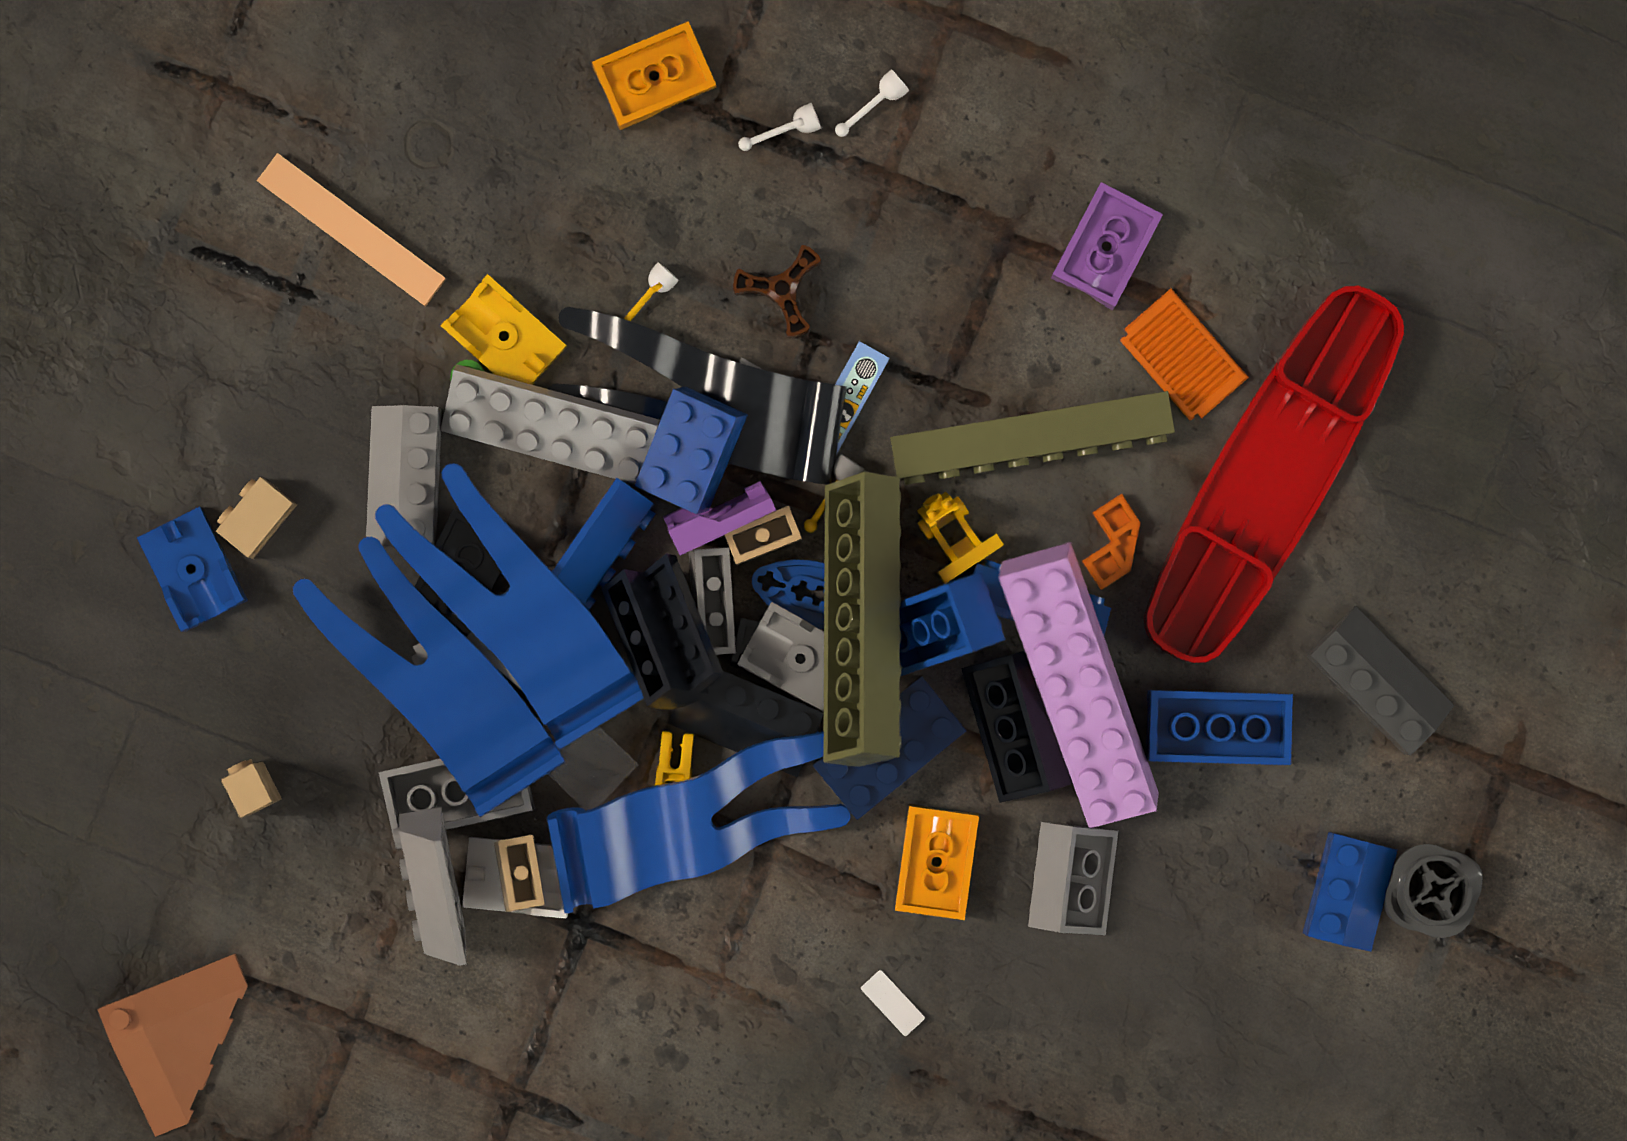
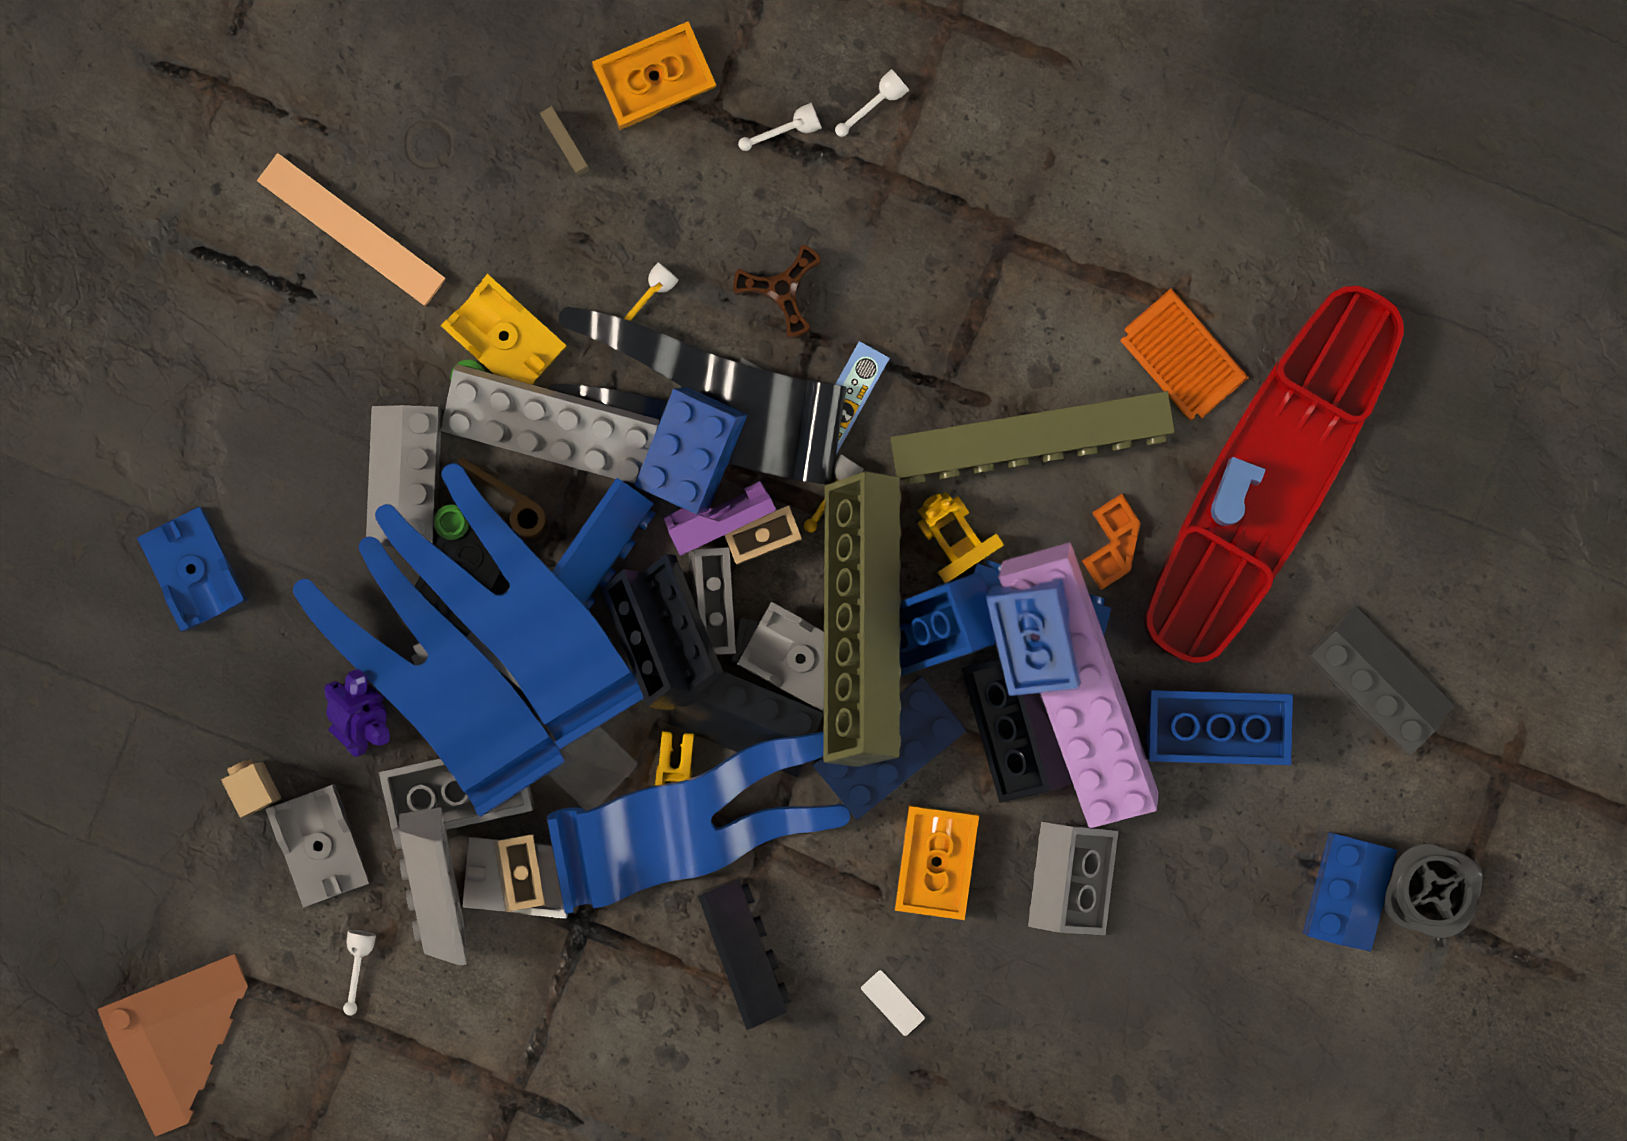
(255, 516): tan brick -> none
(322, 819): none -> light grey piece
(356, 713): none -> dark purple piece
(359, 944): none -> white hinge
(450, 522): none -> bright green plate
(523, 505): none -> dark brown door
(564, 141): none -> dark tan tile
(743, 952): none -> black slope
(792, 573): blue piece -> none
(1030, 663): none -> piece
(1110, 219): medium lavender piece -> none
(1229, 499): none -> medium blue leg

